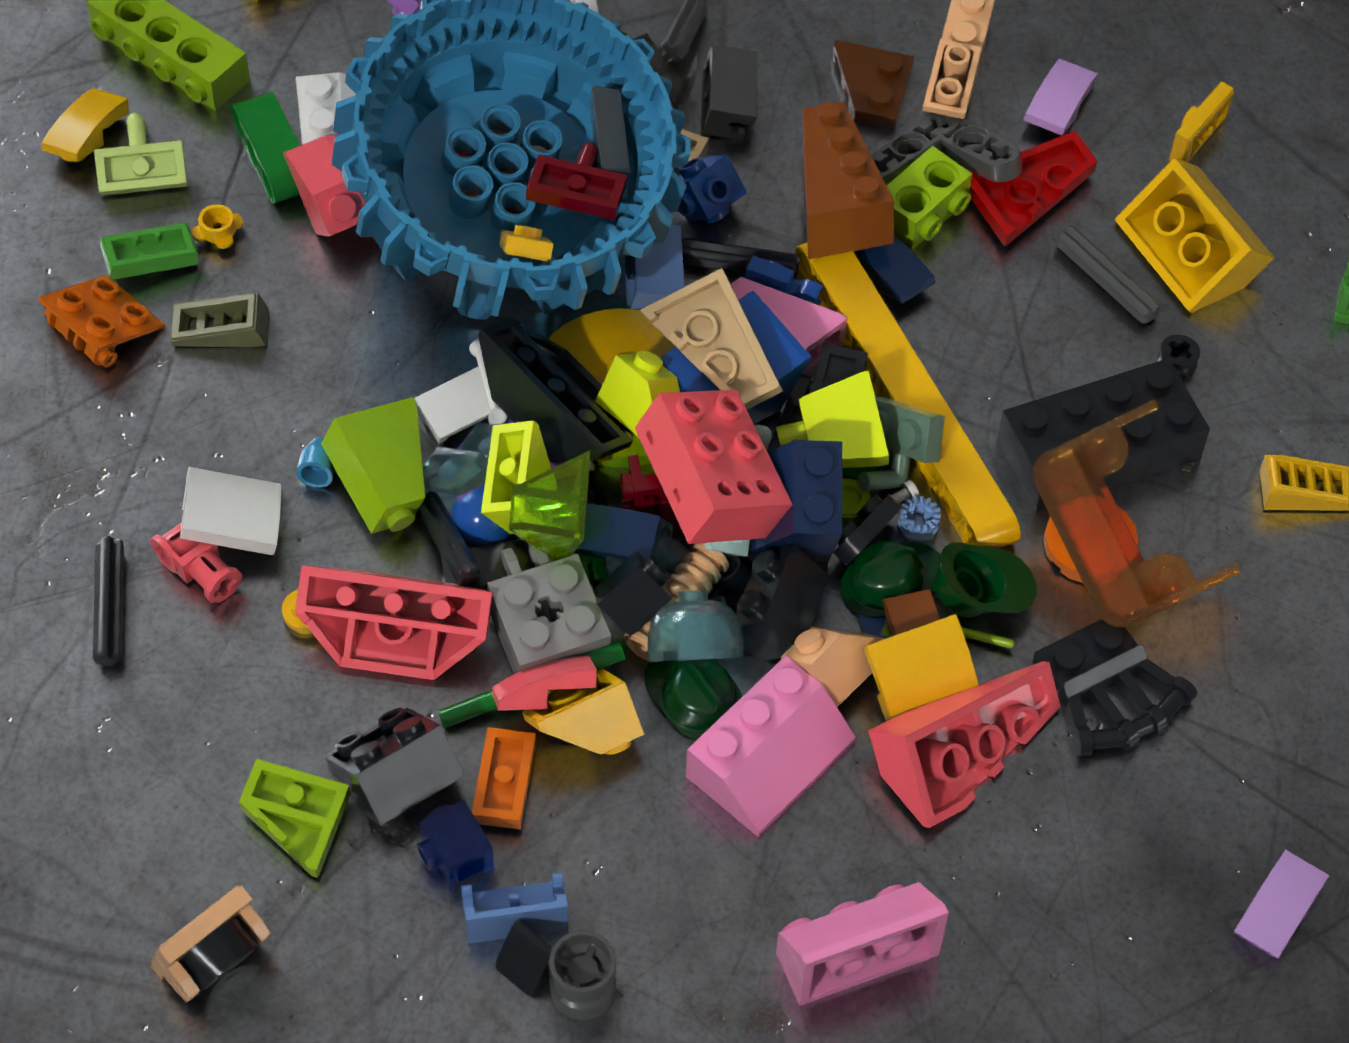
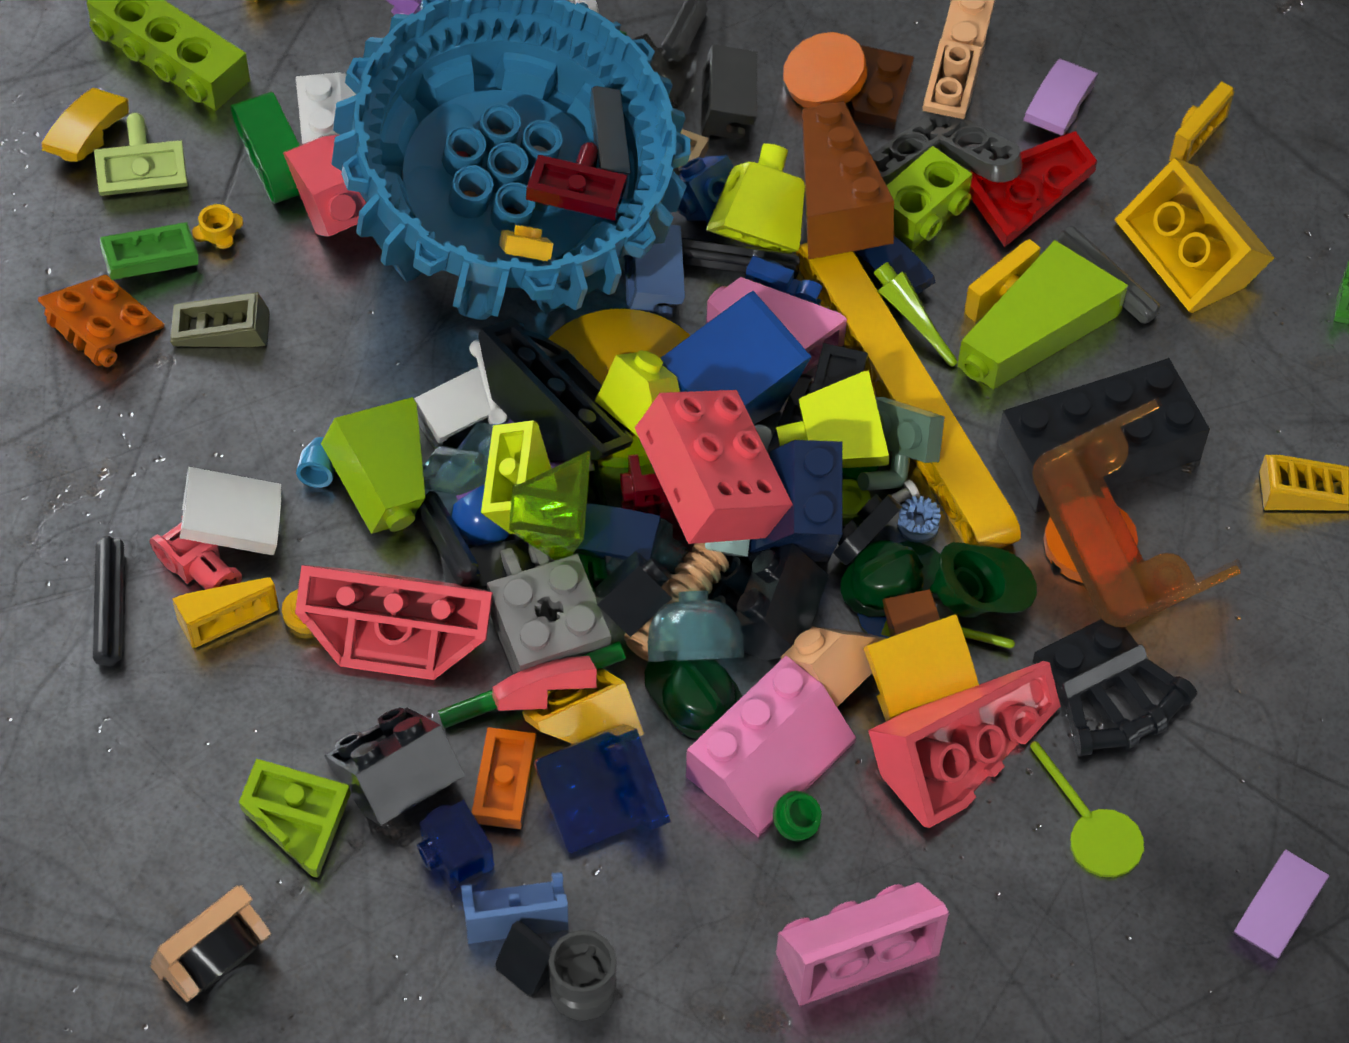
(223, 609): none -> yellow slope
(601, 788): none -> clear blue bracket
(716, 337): tan wing -> none
(761, 203): none -> neon yellow torso
(797, 815): none -> green plate
(825, 70): none -> orange tile
(902, 296): none -> lime piece
(997, 280): none -> yellow plate
(1039, 315): none -> lime slope
(1102, 839): none -> lime piece
(1177, 344): black bush -> none

